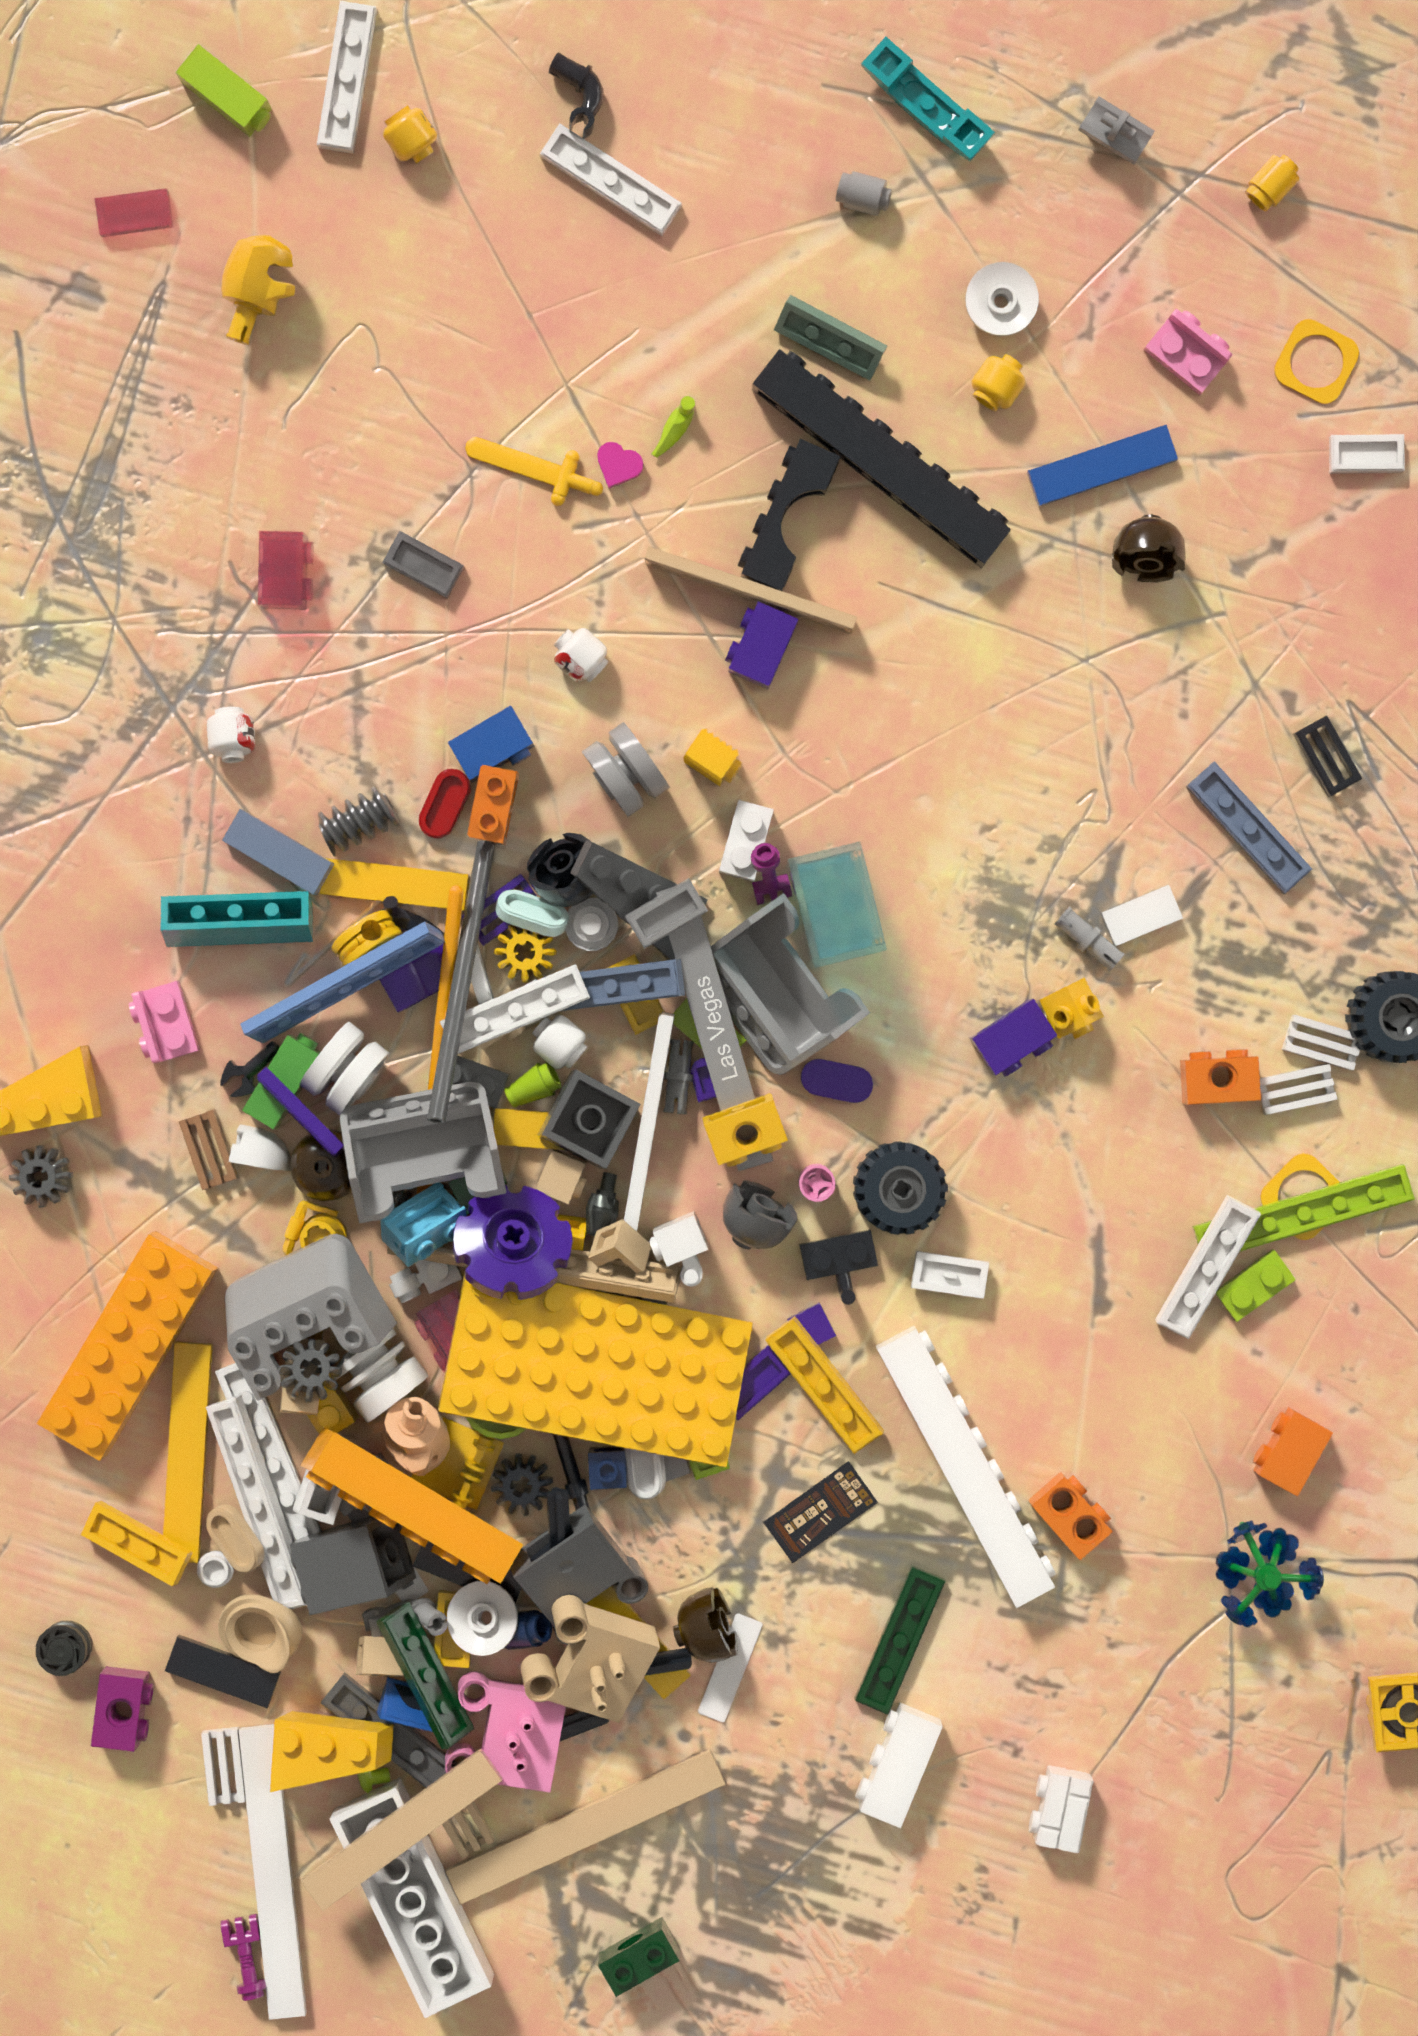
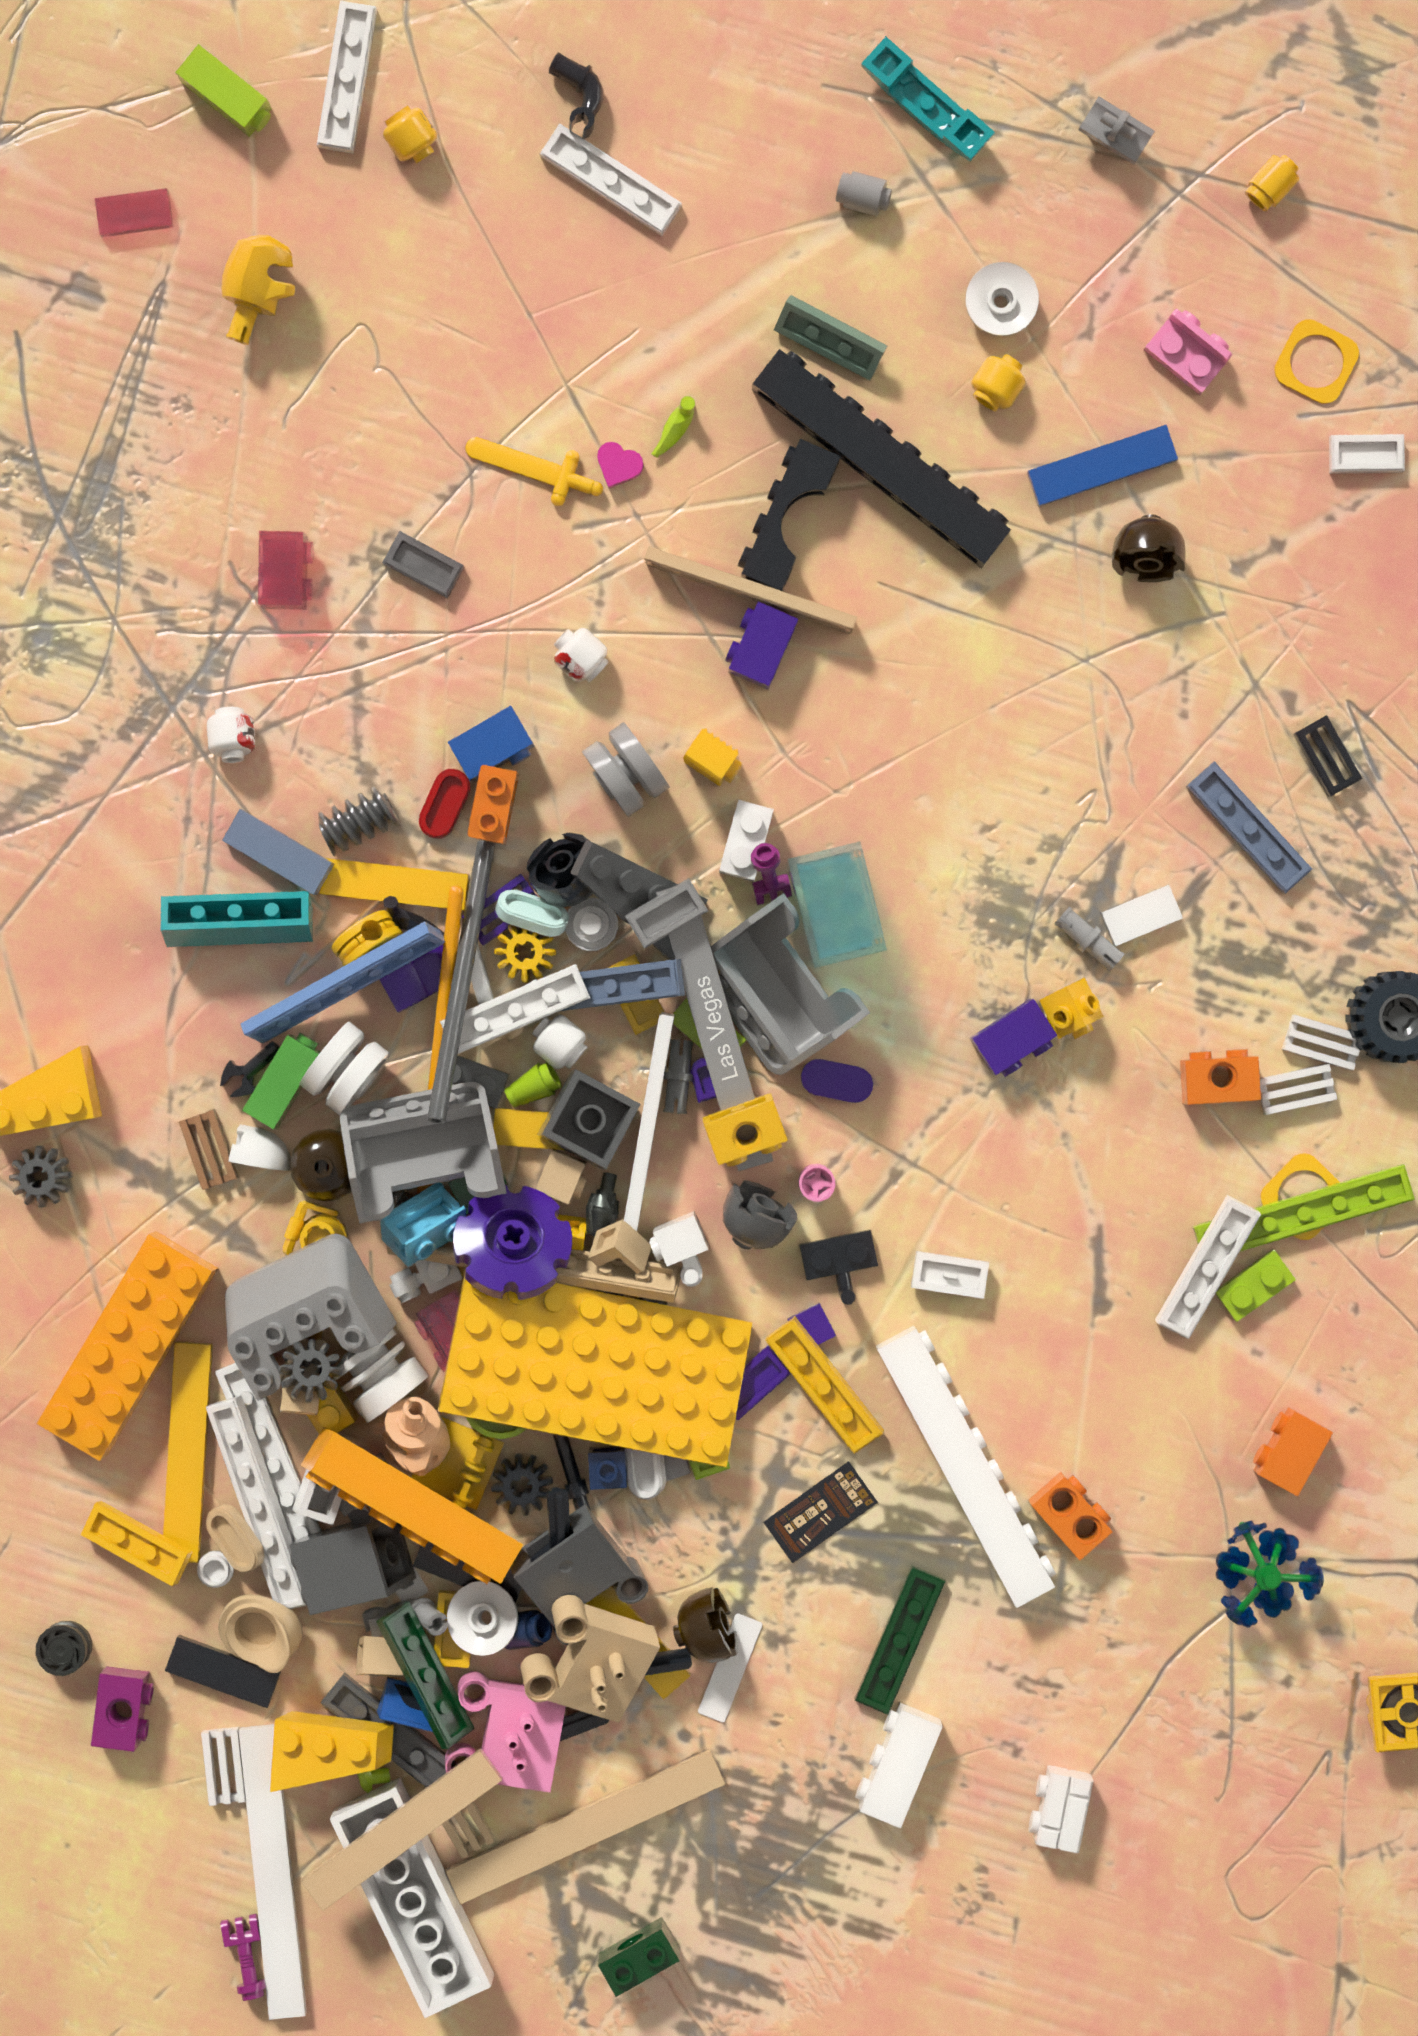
(163, 1022): bright pink bracket -> none
(300, 1112): dark purple tile -> none
(900, 1187): black wheel -> none

